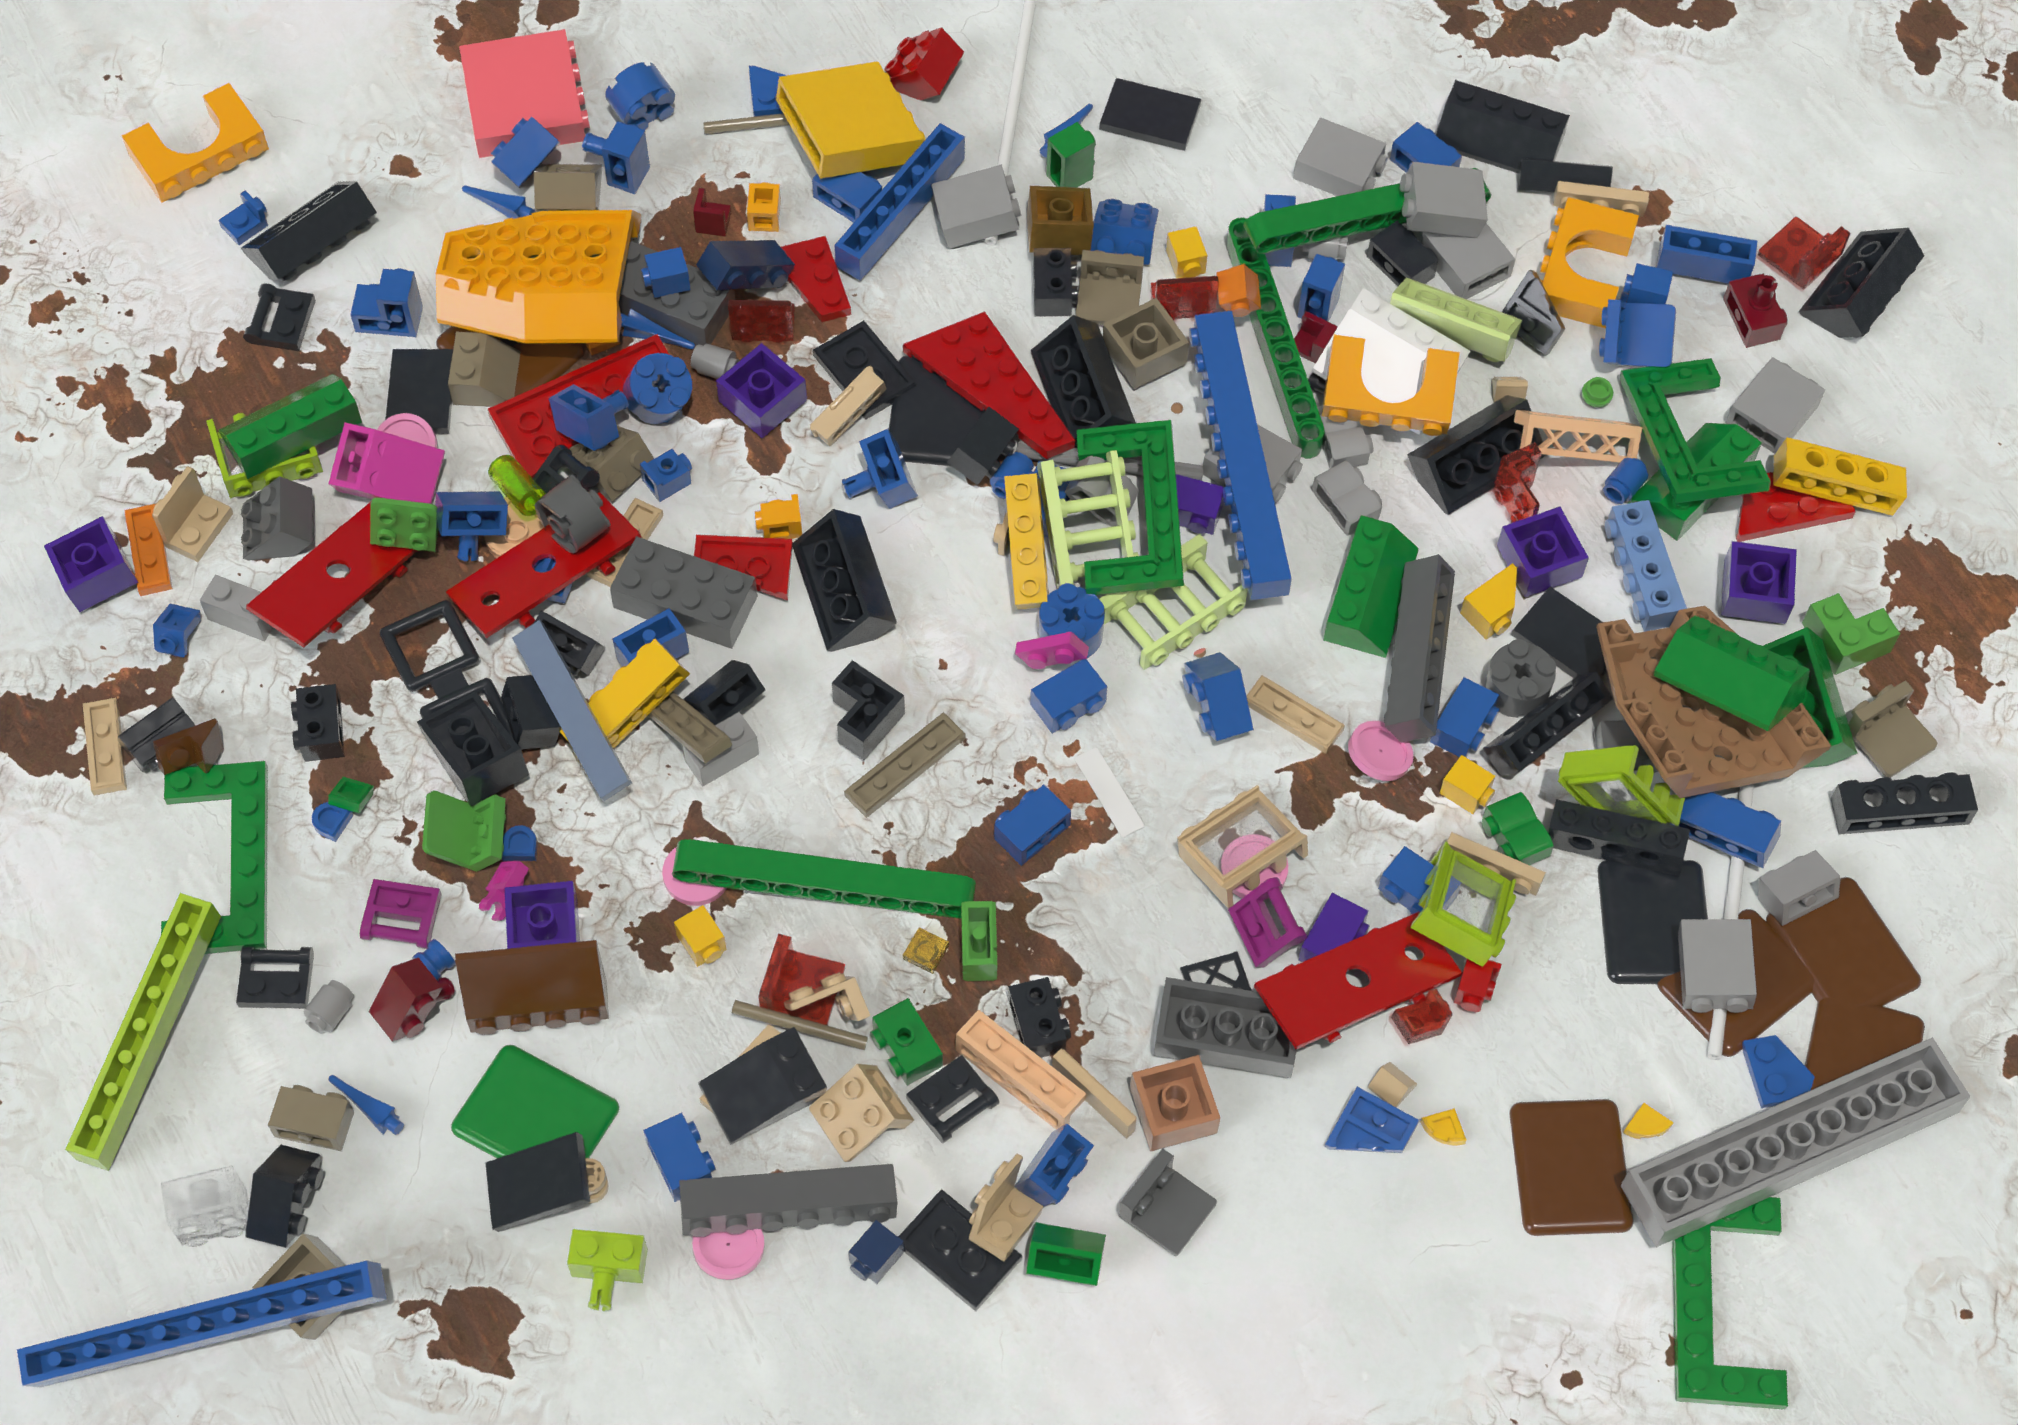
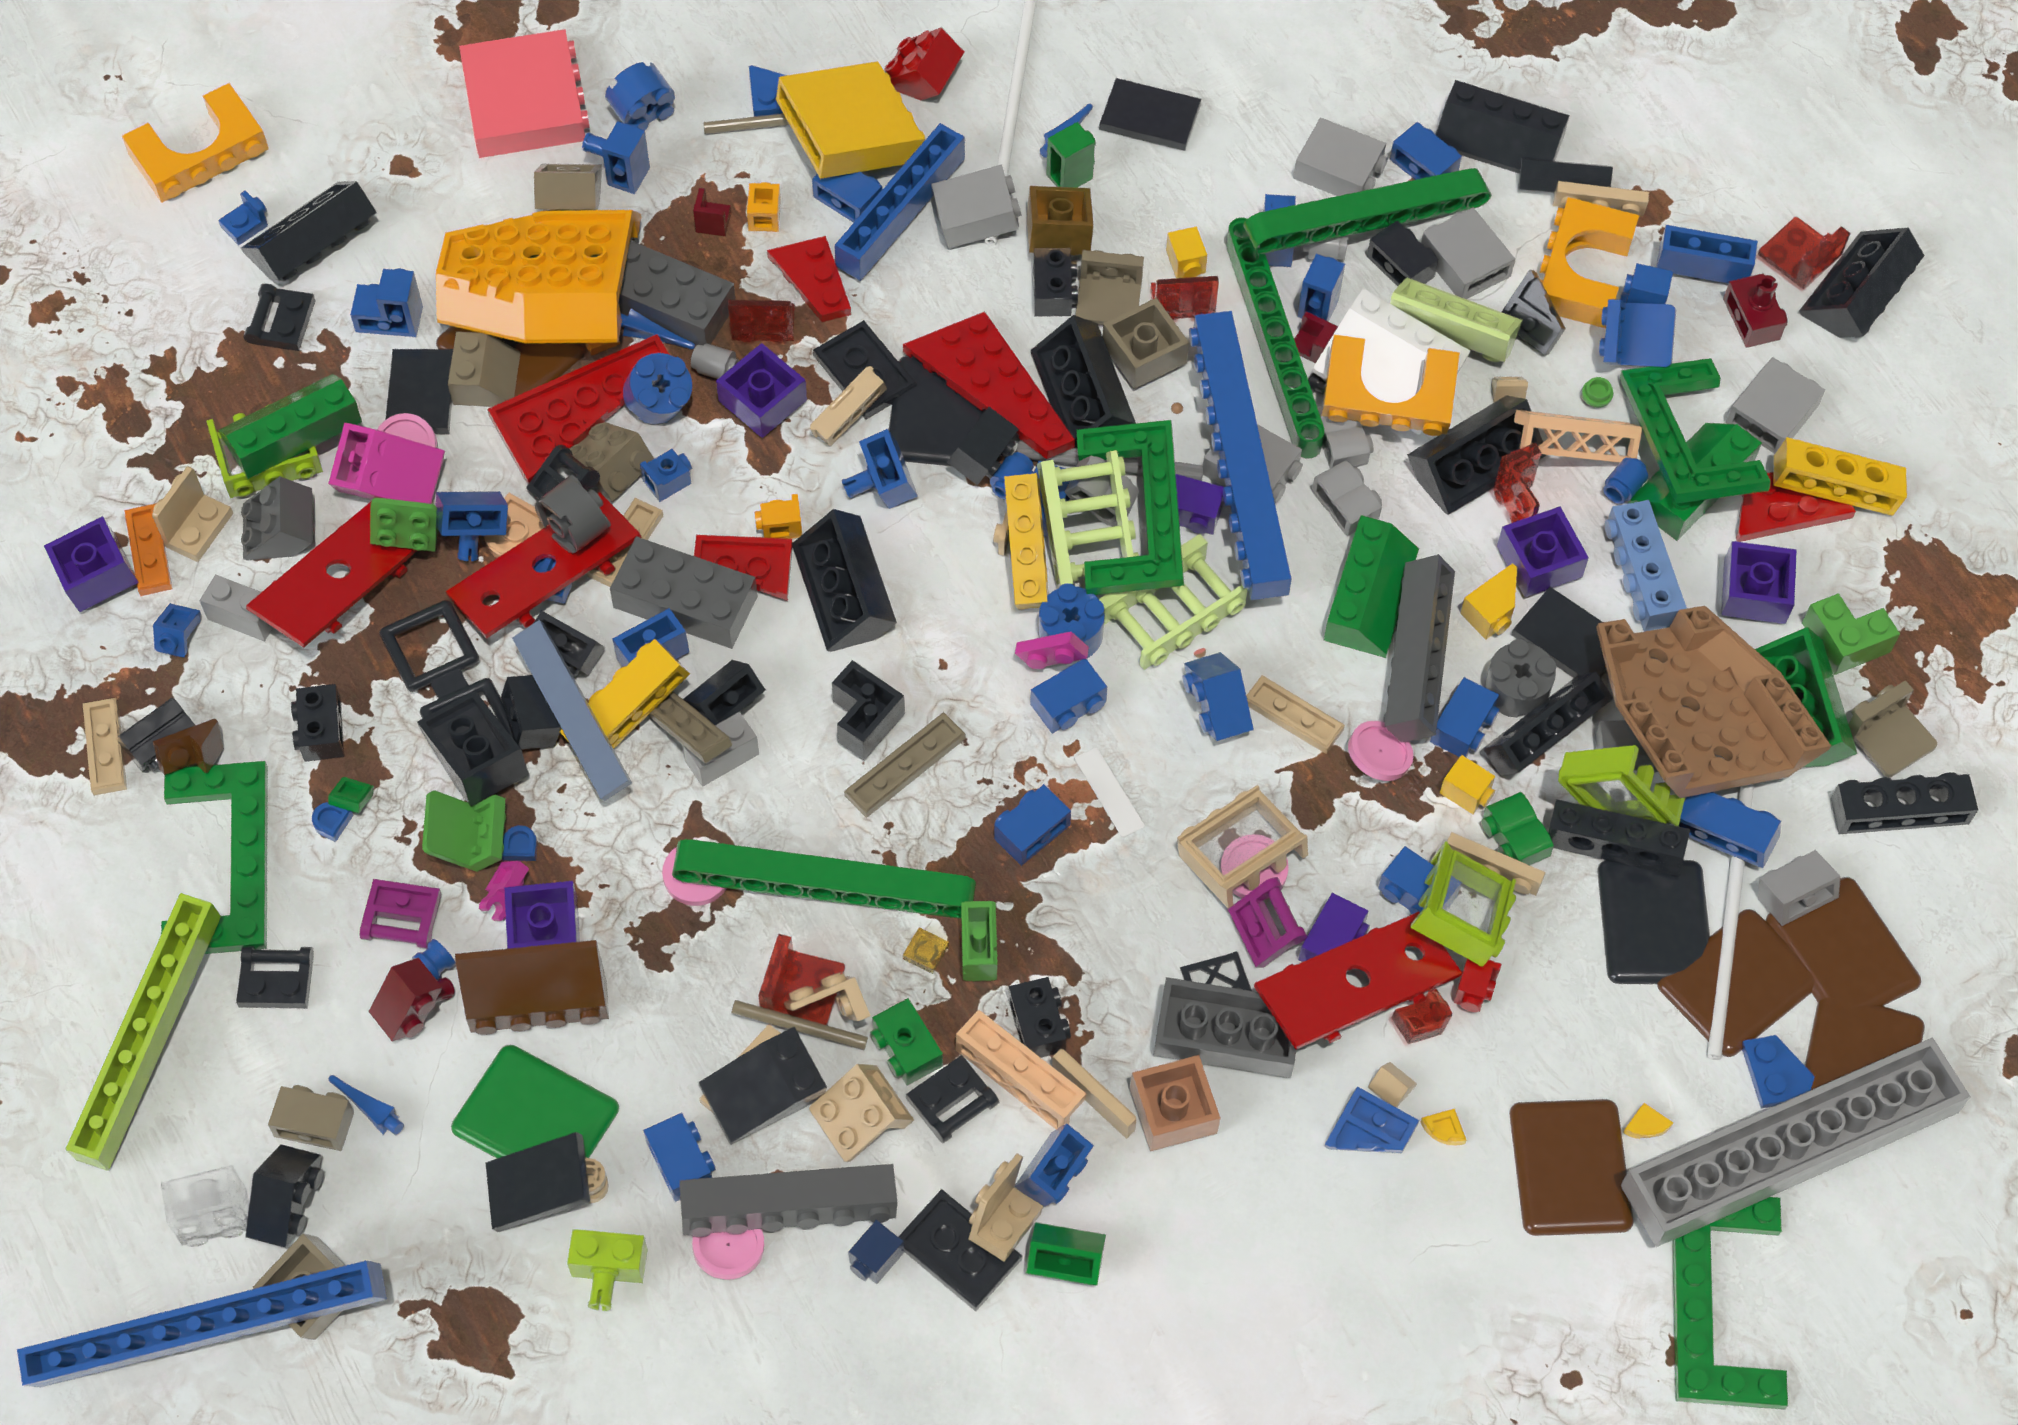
(328, 1006): light grey brick -> none
(509, 205): blue piece -> none
(515, 484): clear neon green brick -> none
(524, 151): blue brick -> none
(587, 416): blue brick -> none
(666, 272): blue brick -> none
(700, 936): yellow brick -> none
(745, 264): dark blue brick -> none
(1124, 228): blue bracket -> none
(1166, 1205): dark grey bracket -> none
(1239, 290): orange brick -> none
(1444, 199): light grey brick -> none
(1717, 964): light grey brick -> none
(1733, 673): green slope -> none

